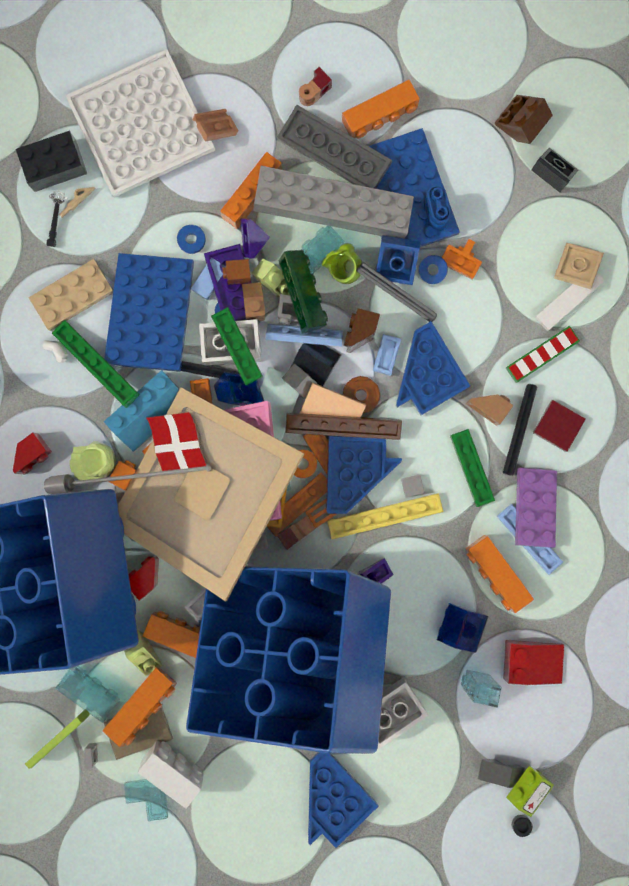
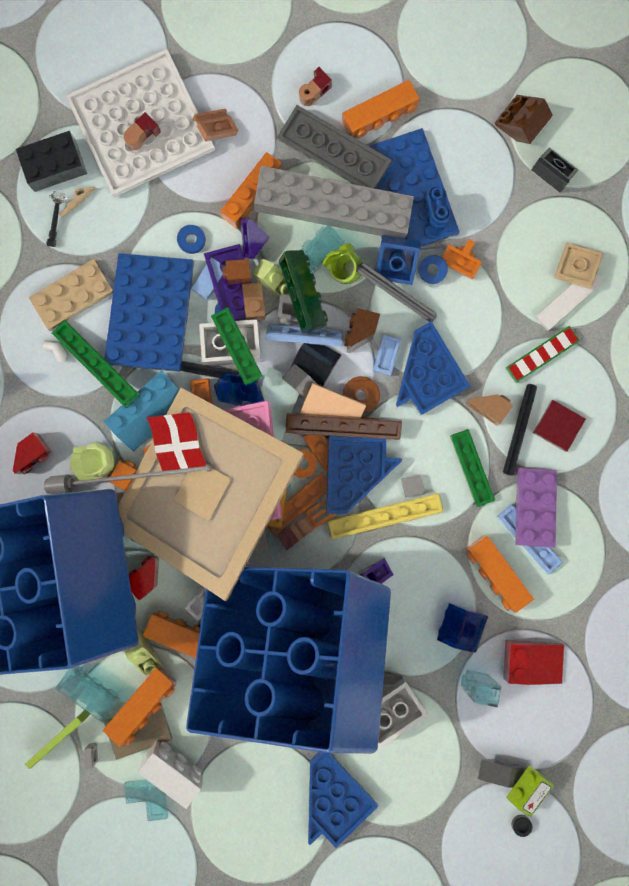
(140, 131): none -> leg

